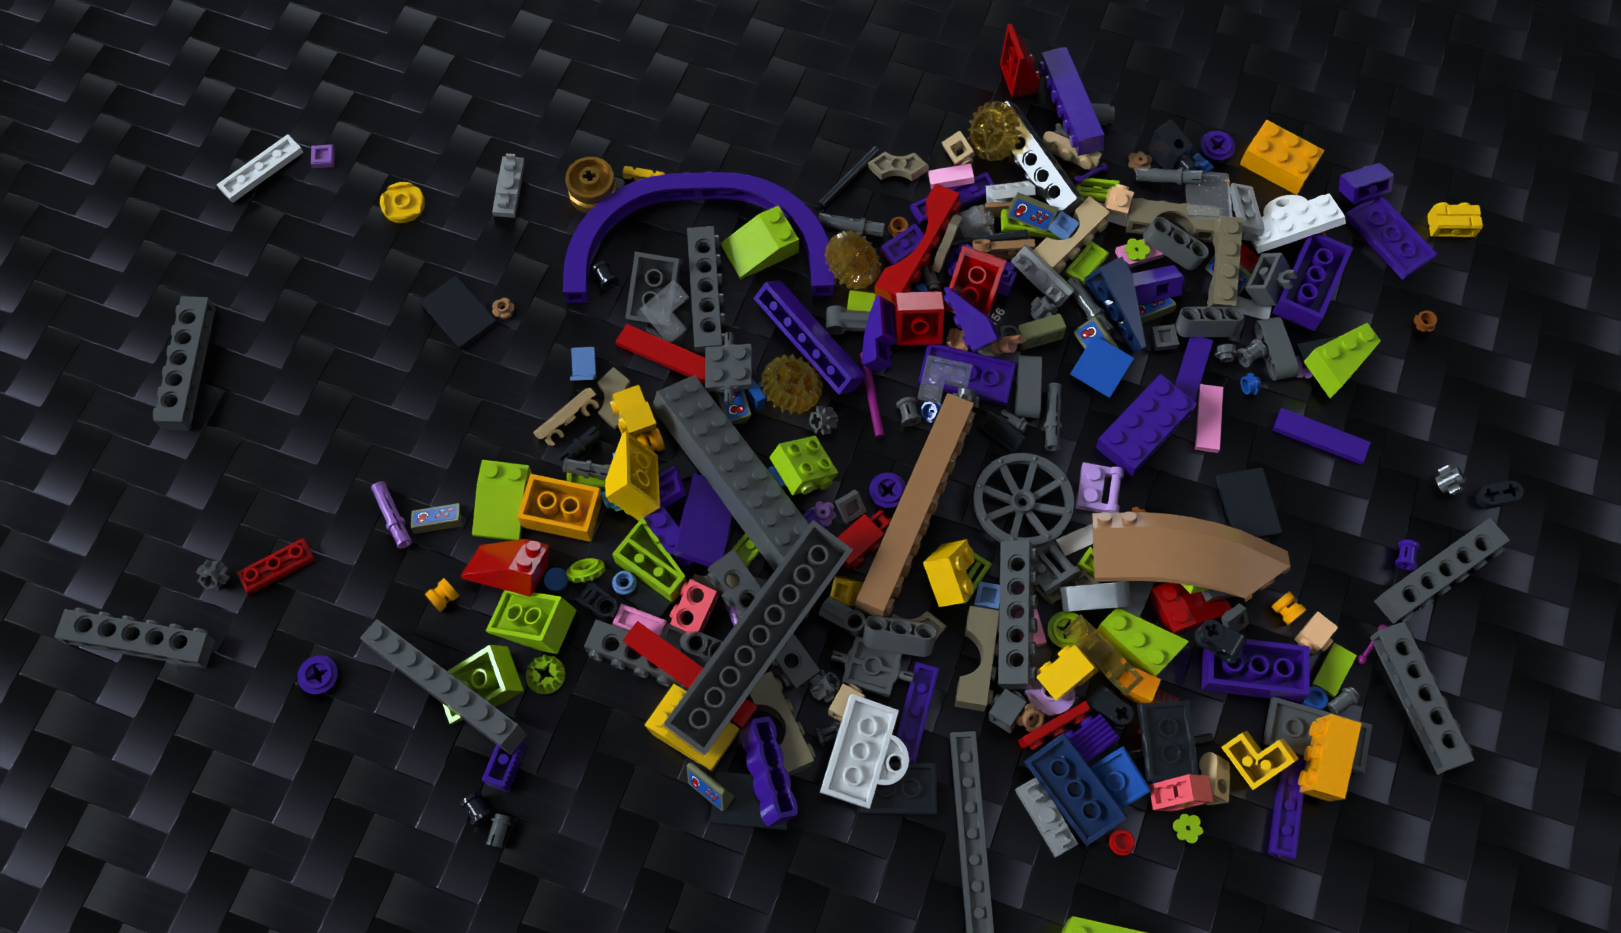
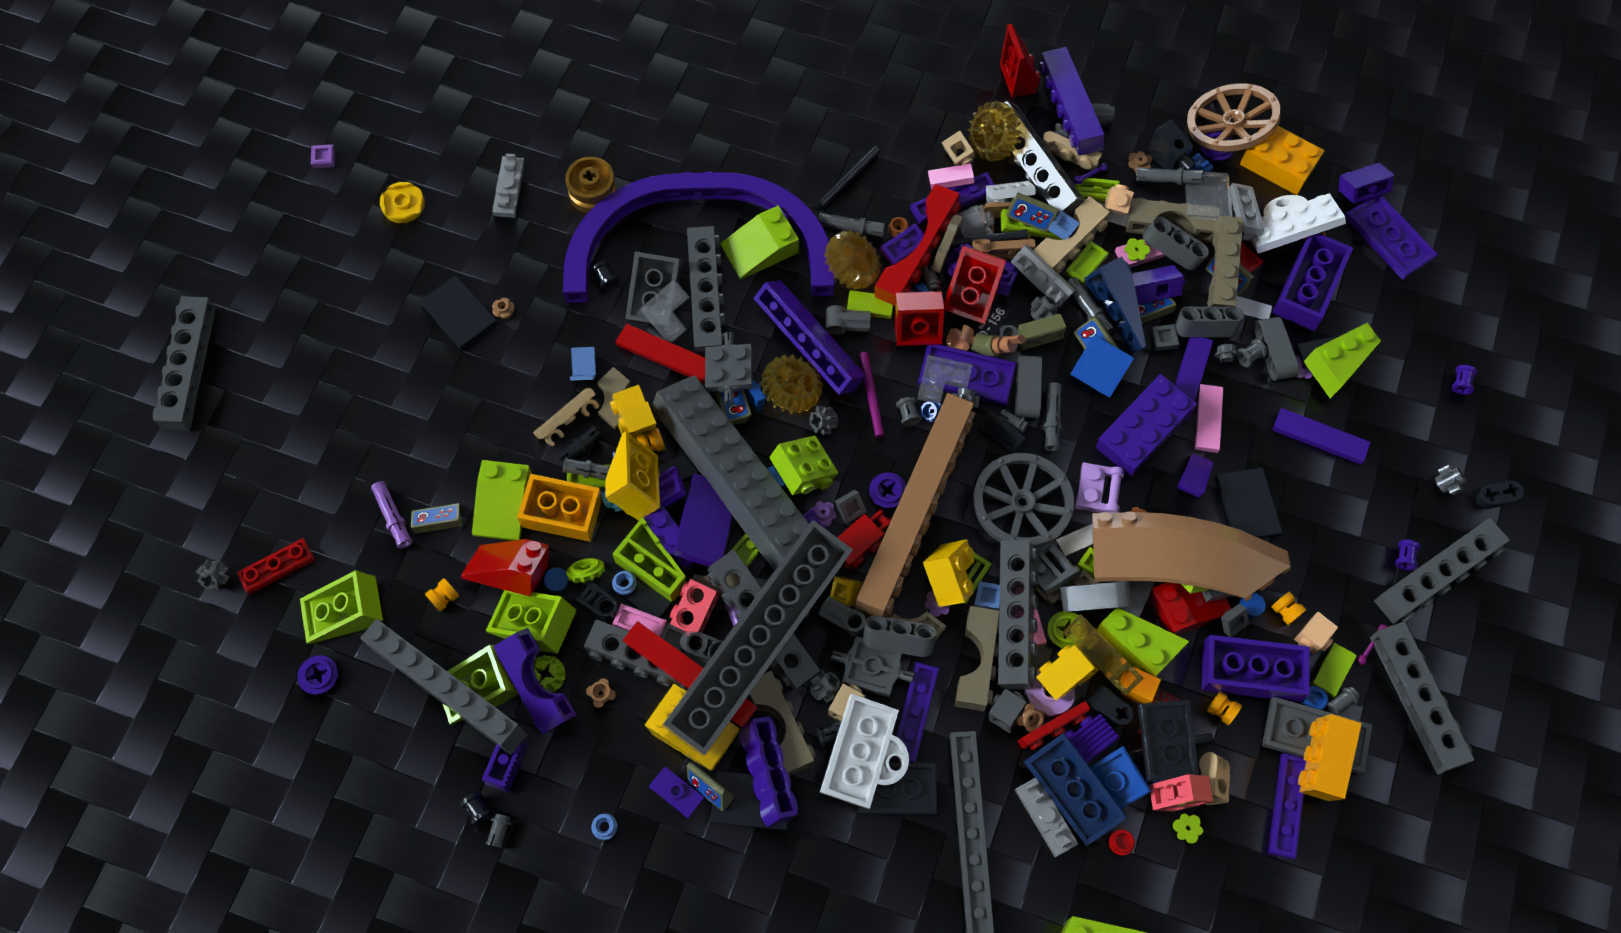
(74, 625): dark grey brick -> none
(260, 168): white plate -> none
(341, 607): none -> lime slope
(518, 657): none -> dark purple arch
(594, 690): none -> medium nougat plate
(598, 821): none -> medium blue plate
(639, 173): yellow axle -> none
(676, 792): none -> dark purple plate
(879, 335): dark purple slope -> none
(906, 166): dark tan tile -> none
(932, 604): none -> medium lavender plant
(976, 325): dark purple slope -> none
(1196, 475): none -> dark purple piece
(1220, 703): none -> light orange wheel
(1221, 640): black piece -> none
(1234, 120): none -> medium nougat wheel
(1250, 384): blue plate -> none
(1254, 606): none -> blue tile
(1258, 765): yellow brick -> none
(1270, 279): dark grey brick -> none
(1427, 316): dark orange plate -> none
(1454, 220): yellow brick -> none
(1464, 379): none -> dark purple bush

